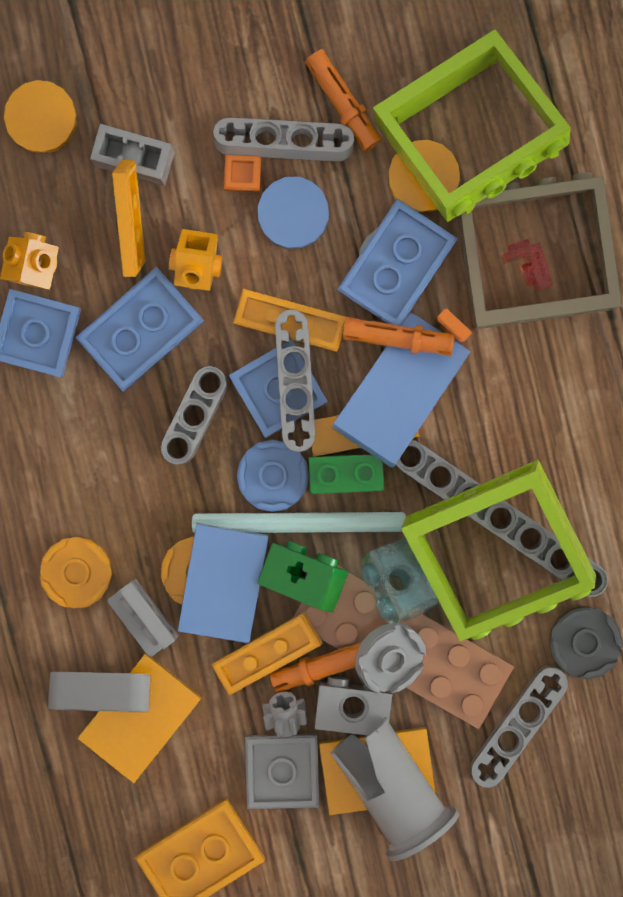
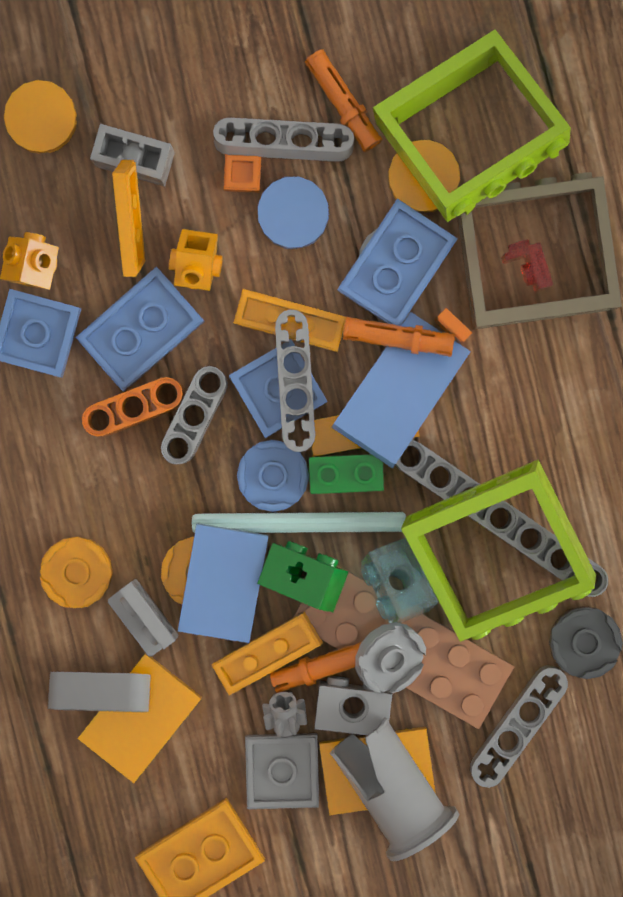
(115, 407): none -> orange beam

